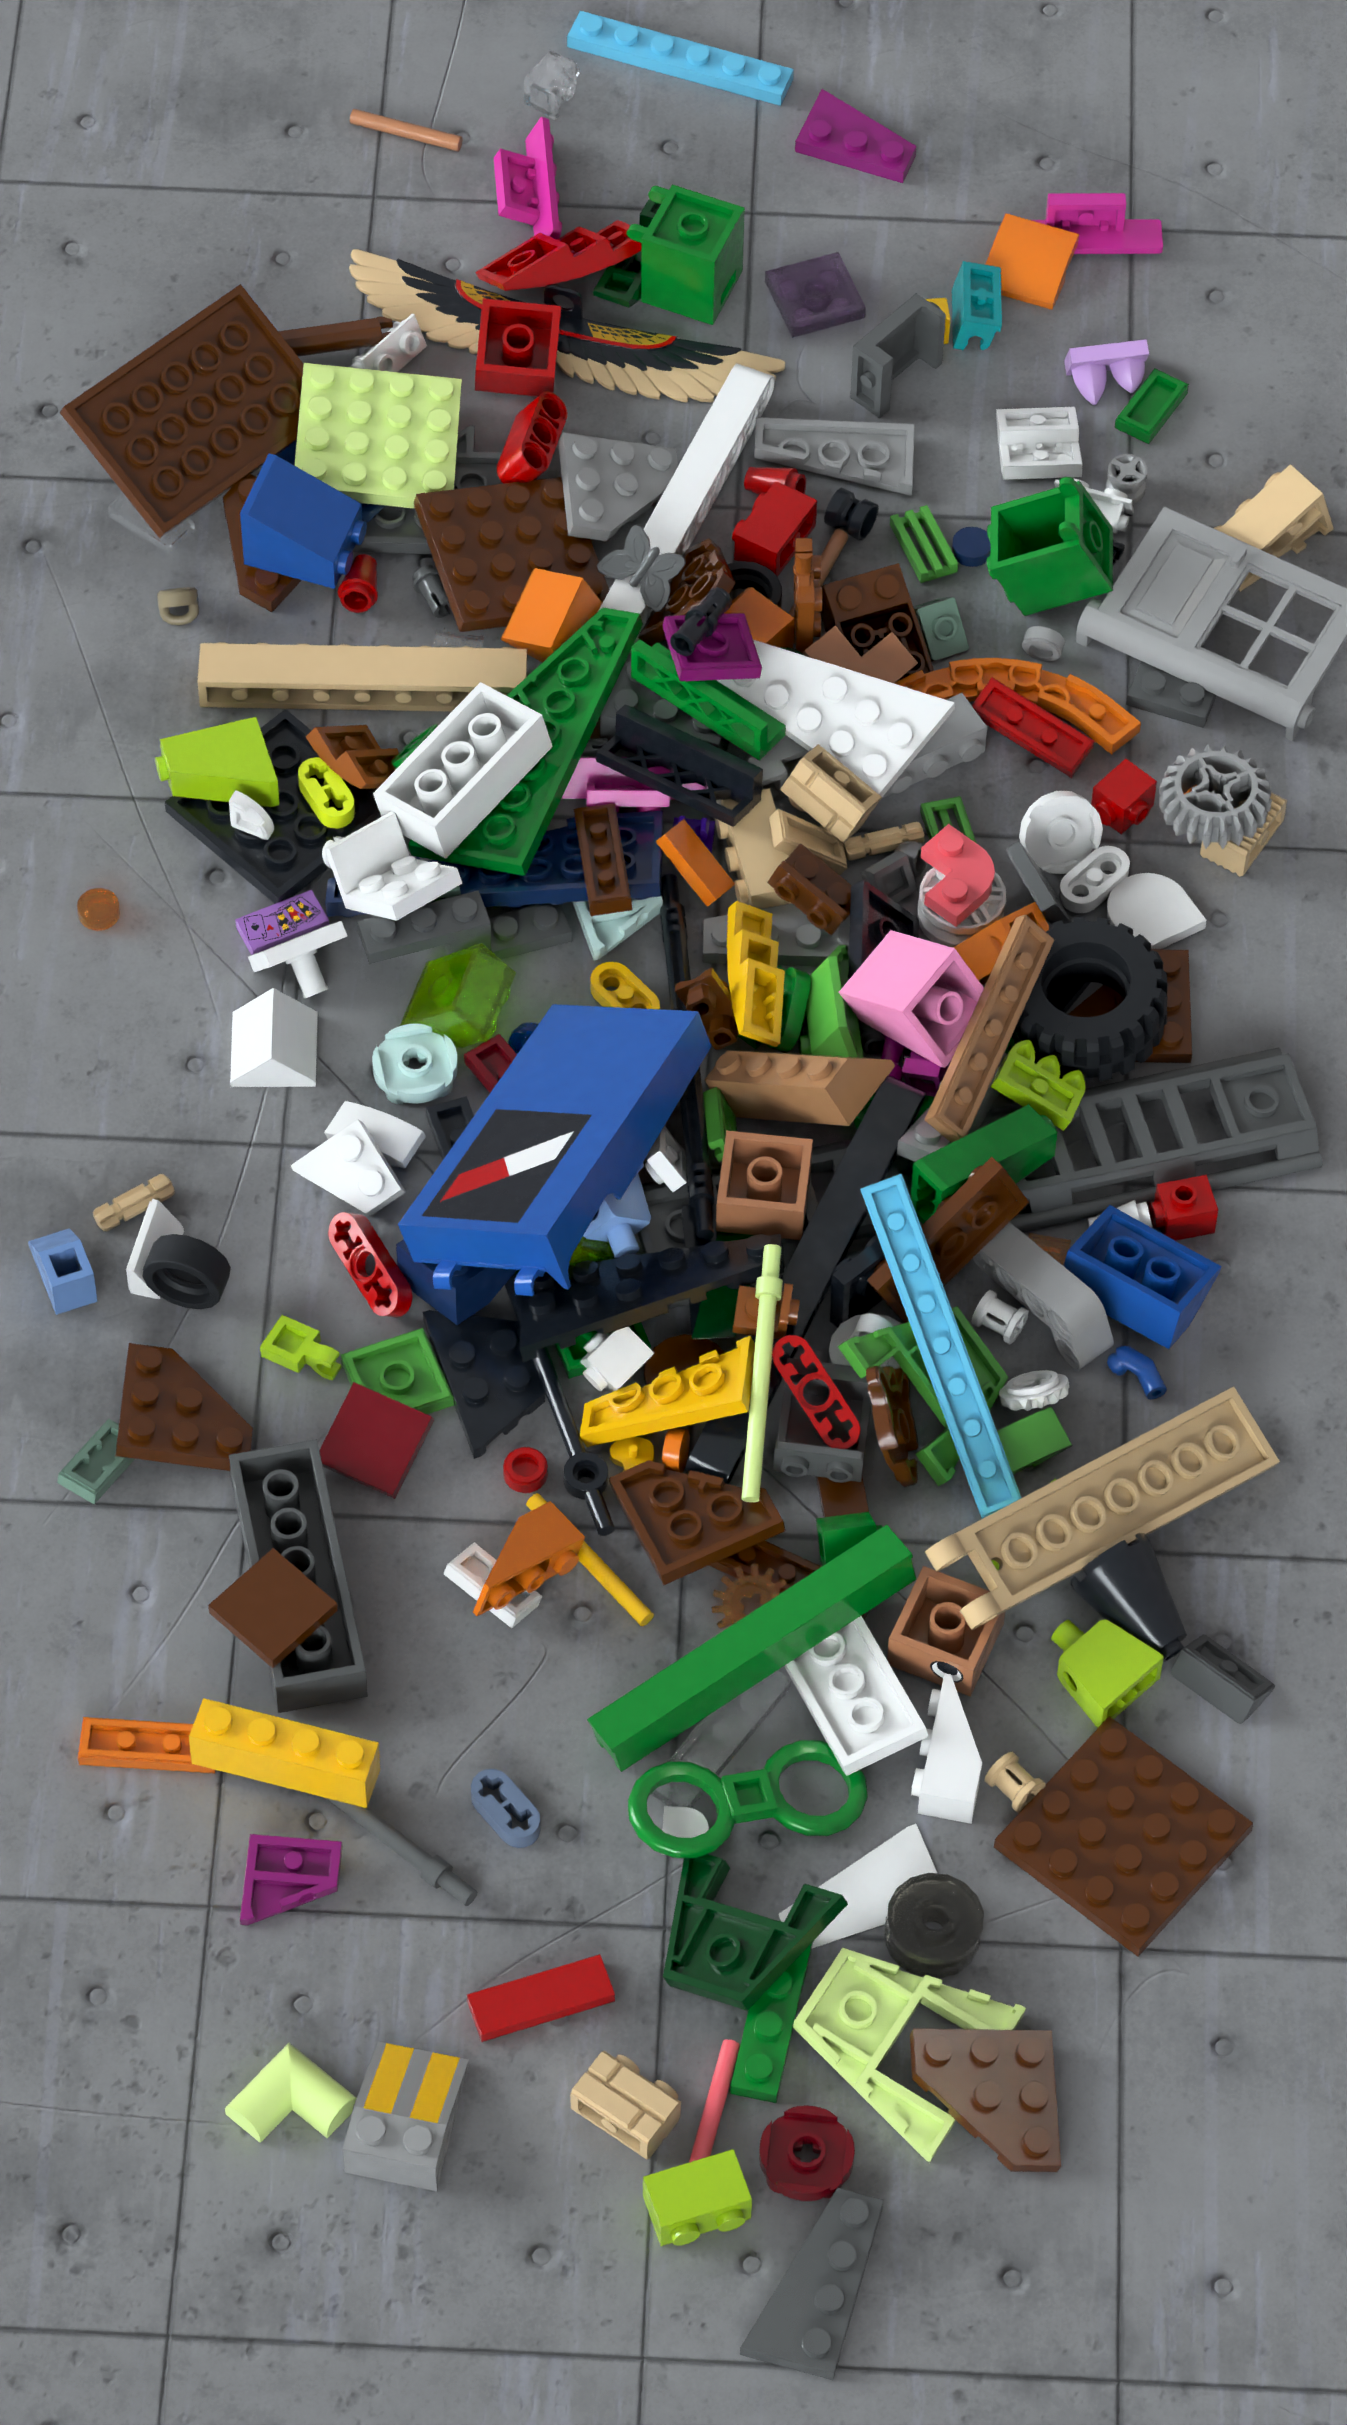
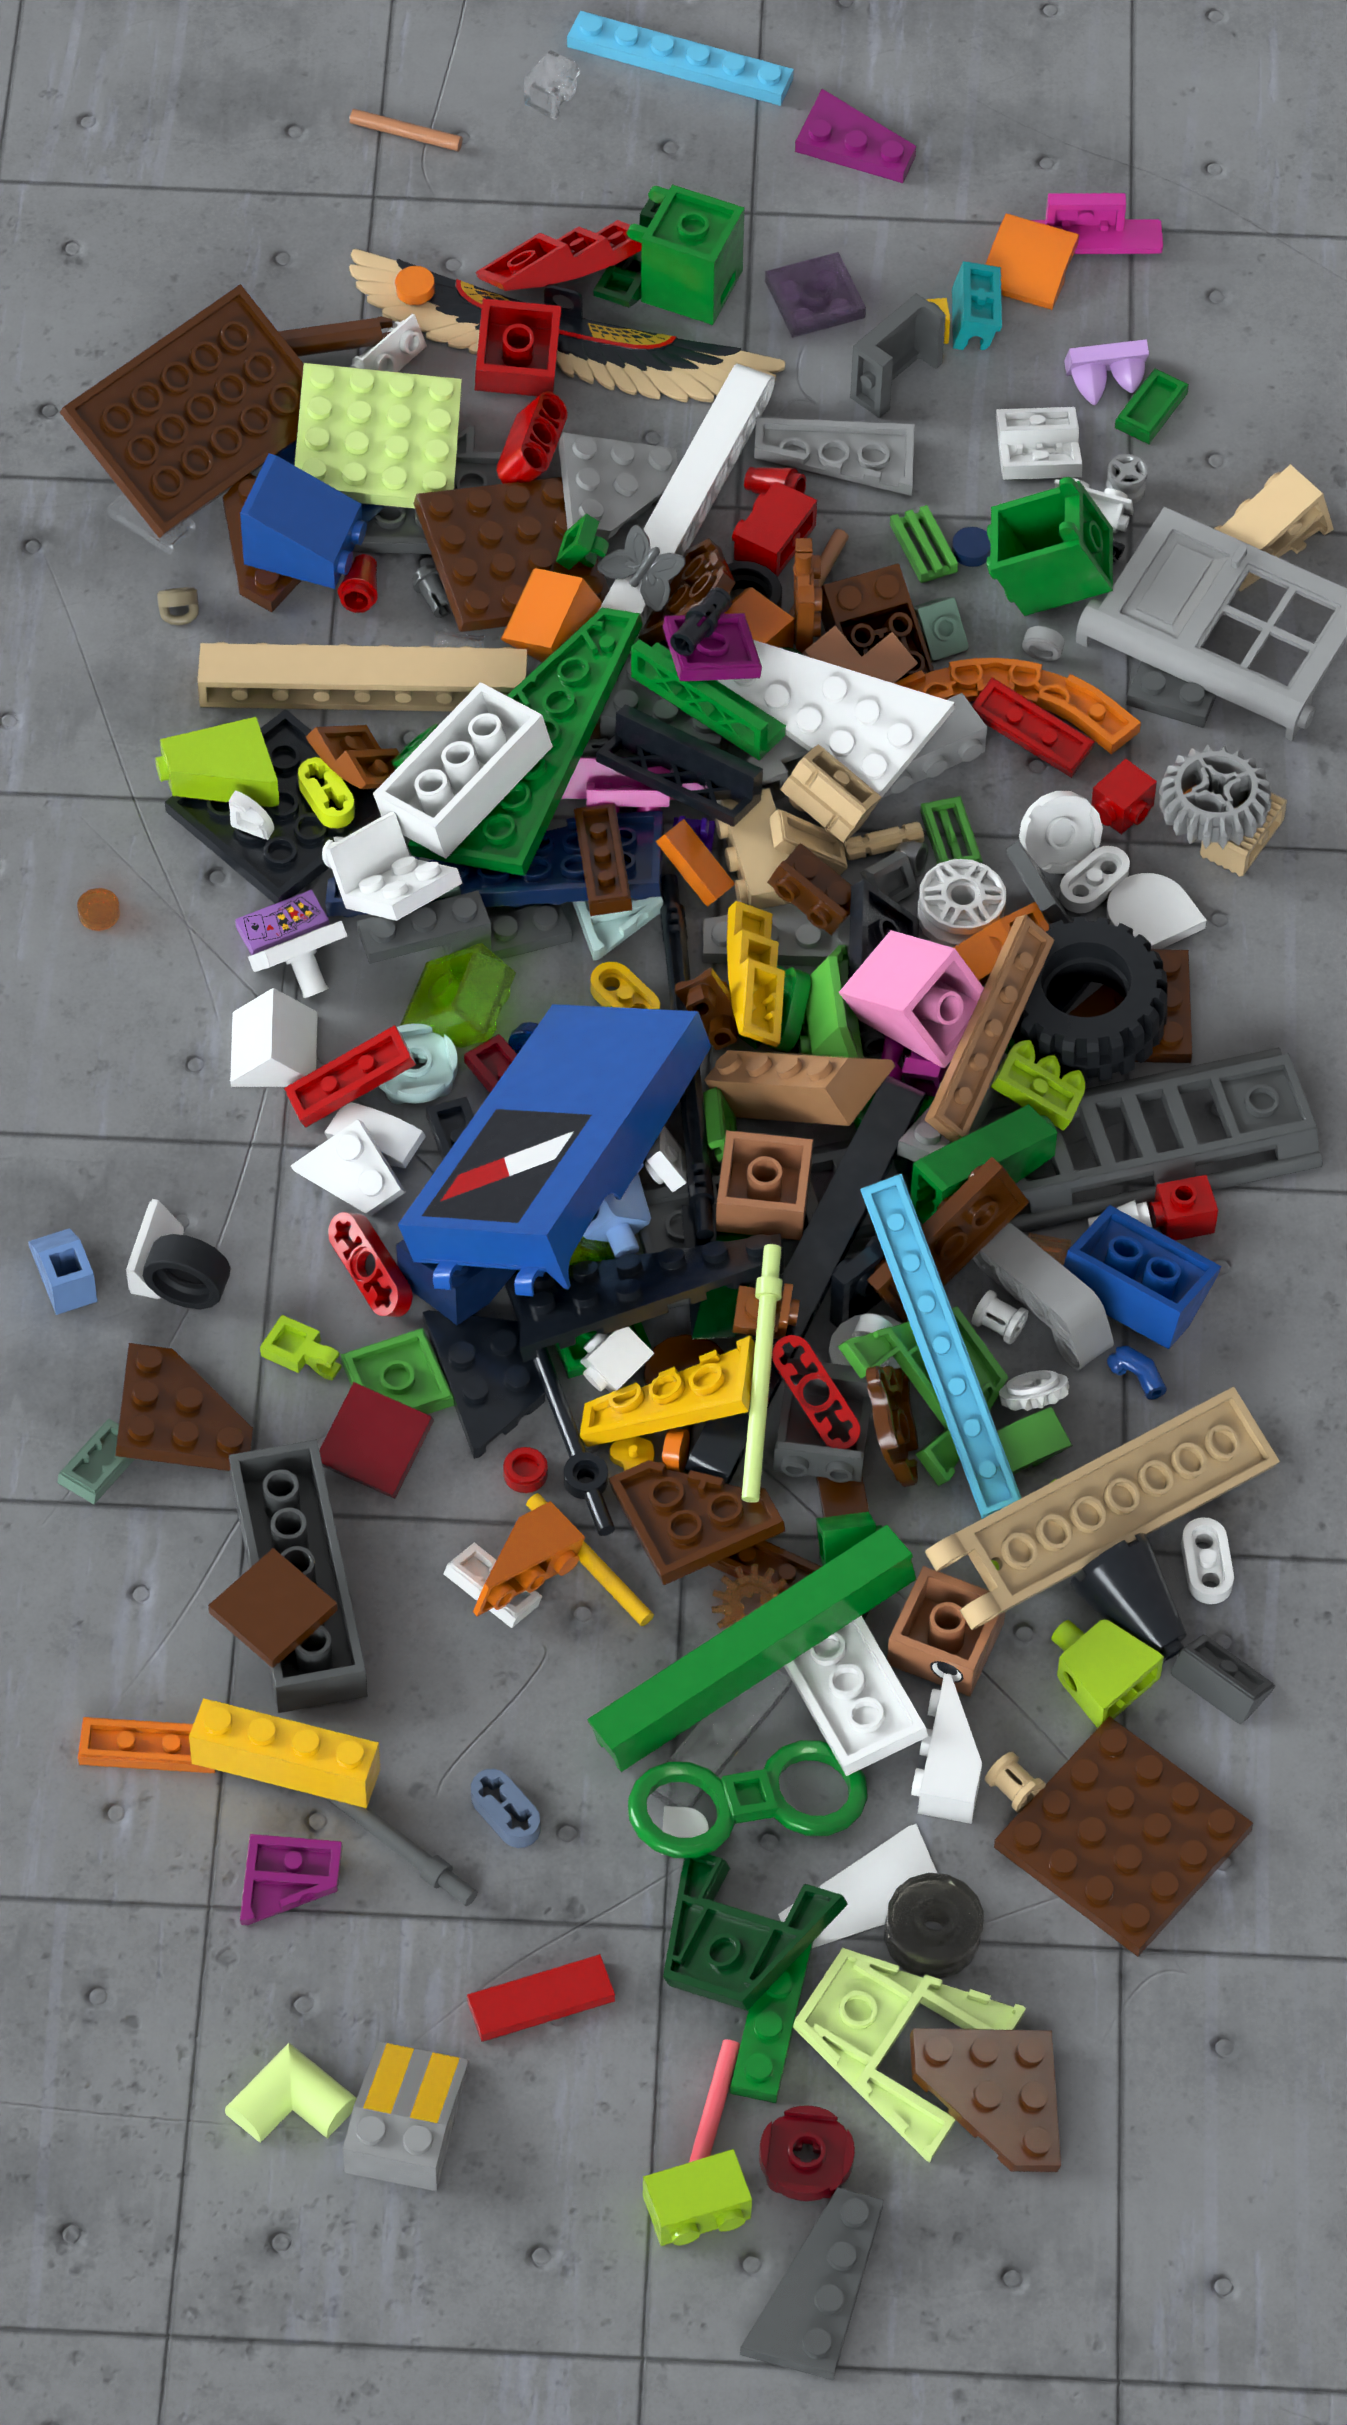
(133, 1202): tan axle -> none
(350, 1076): none -> red plate
(415, 285): none -> orange tile
(528, 183): dark pink bracket -> none
(582, 544): none -> green tile
(626, 2103): tan brick -> none
(851, 513): black wheel -> none
(967, 873): coral plate -> none
(1207, 1564): none -> white plate

